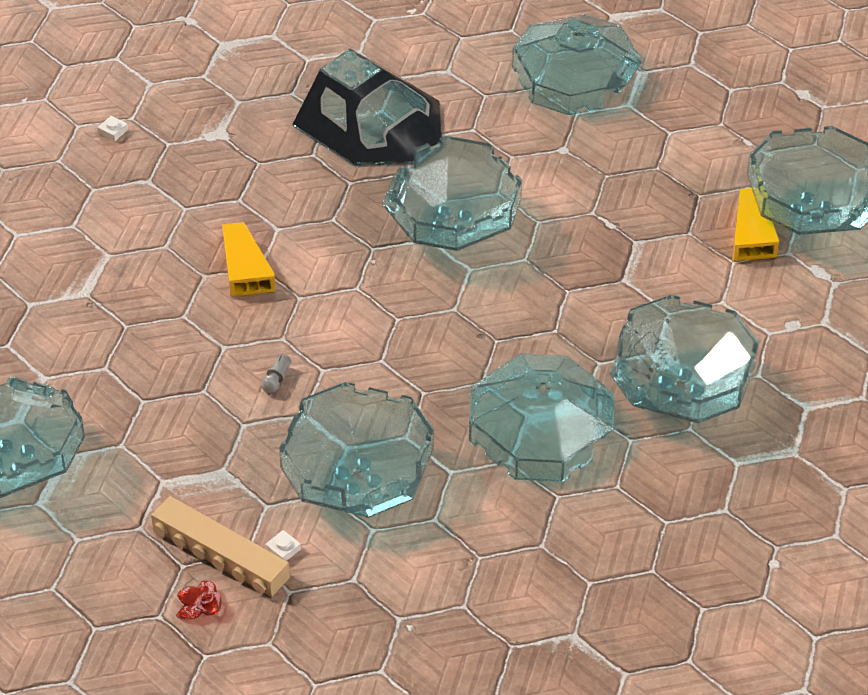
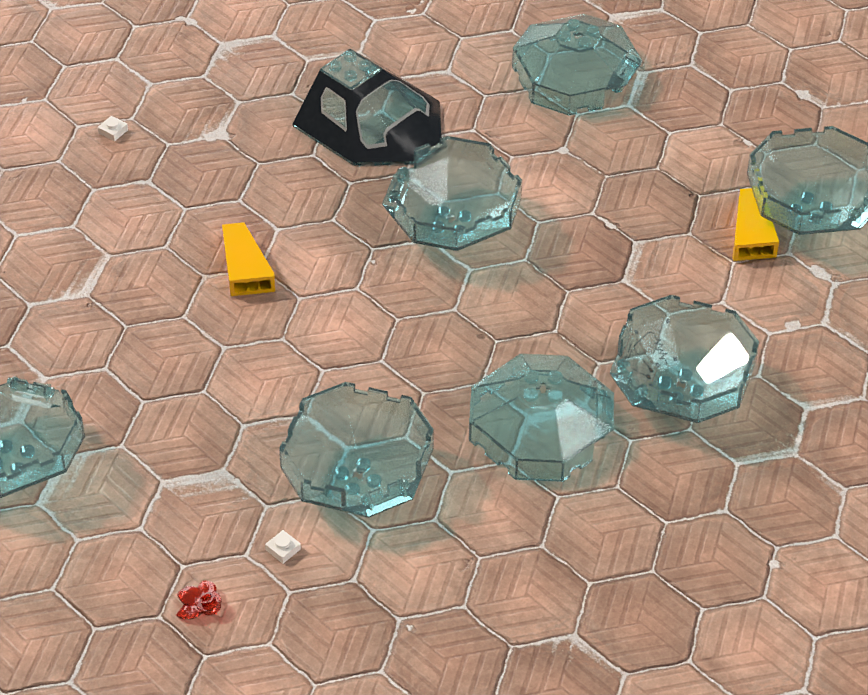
(220, 546): tan brick -> none
(275, 374): light grey pin -> none

